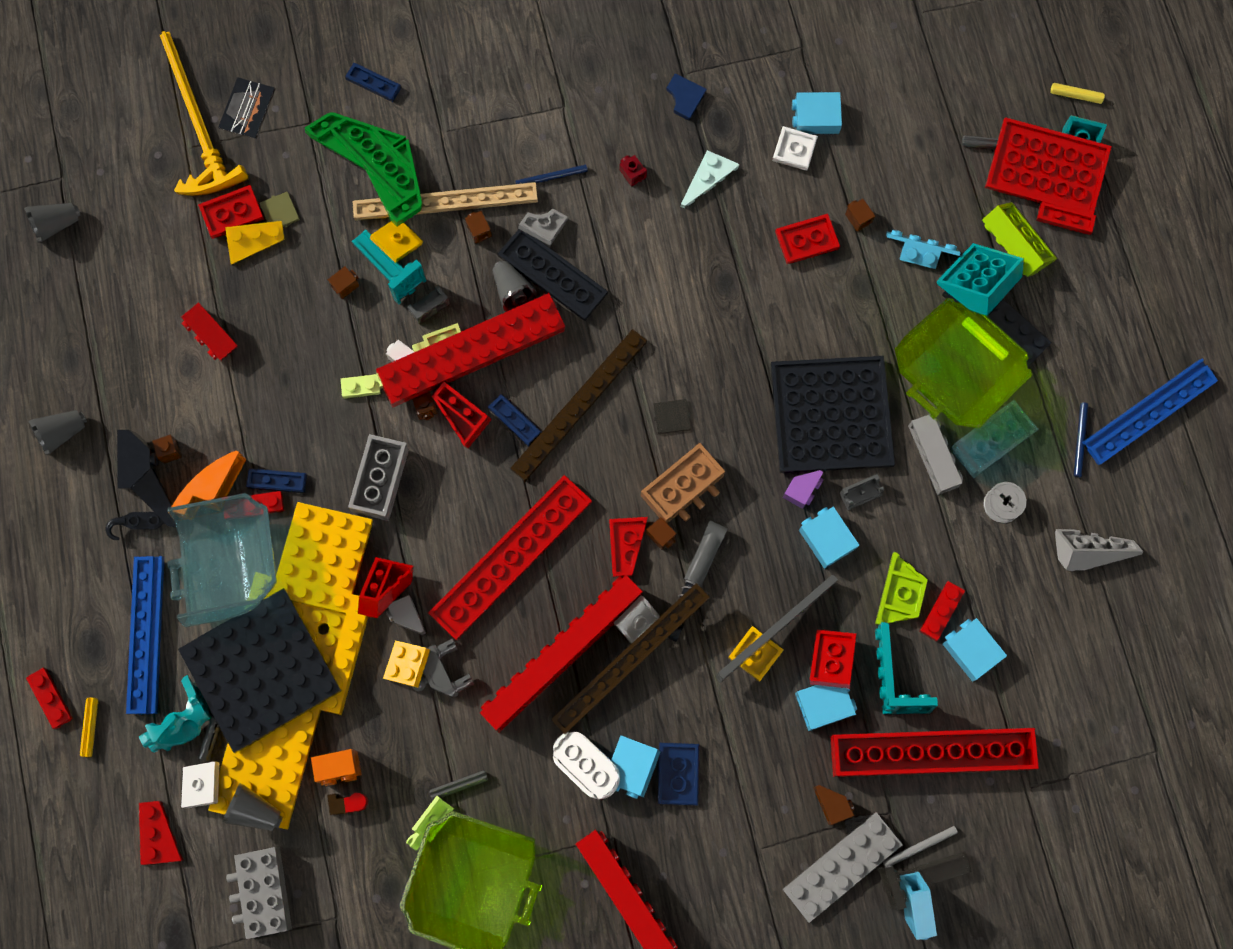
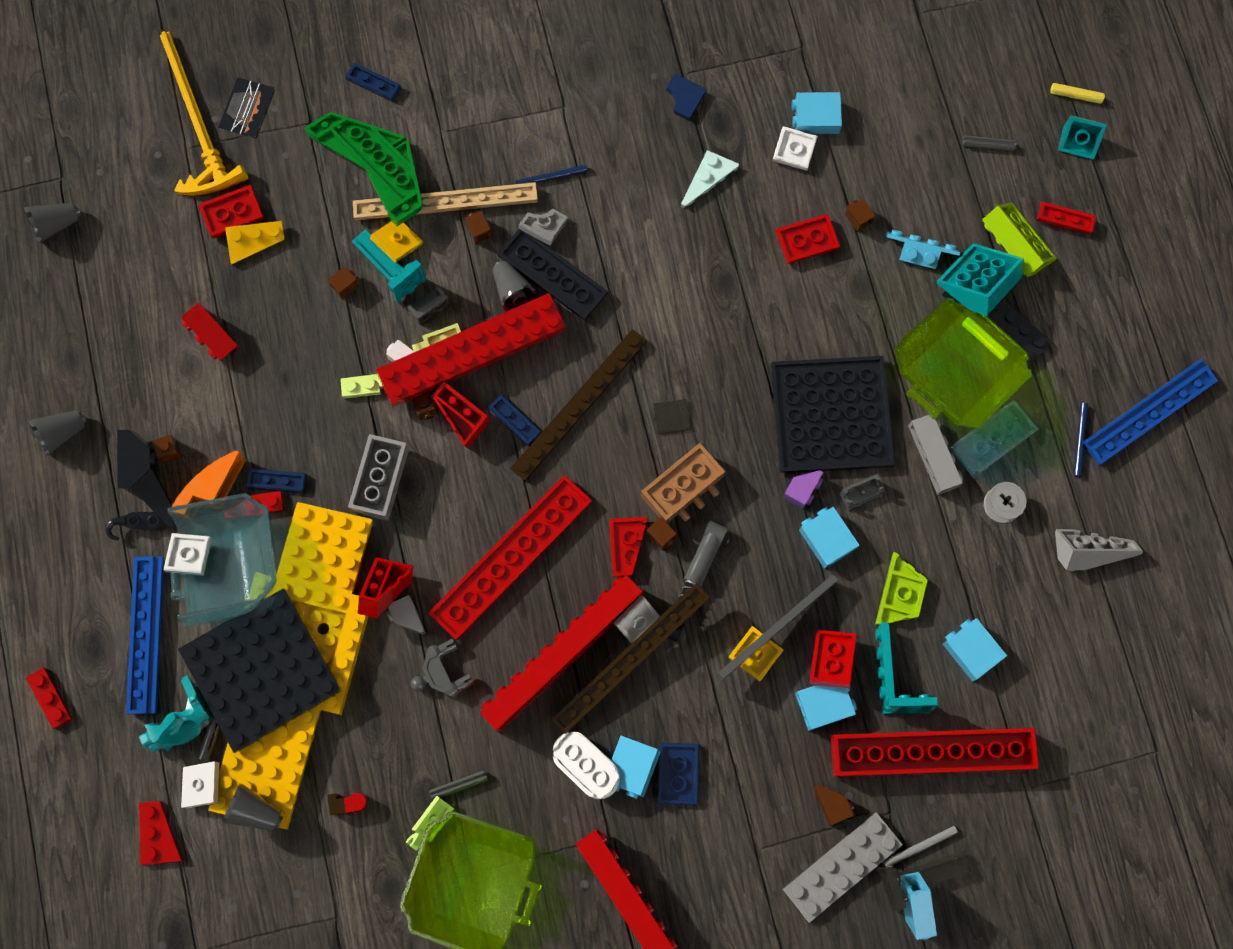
(89, 727): yellow axle -> none
(187, 554): none -> white plate
(261, 893): light grey piece -> none
(279, 209): olive piece -> none
(336, 766): orange brick -> none
(406, 664): yellow plate -> none
(635, 174): dark red brick -> none
(942, 611): red plate -> none
(1048, 166): red plate -> none

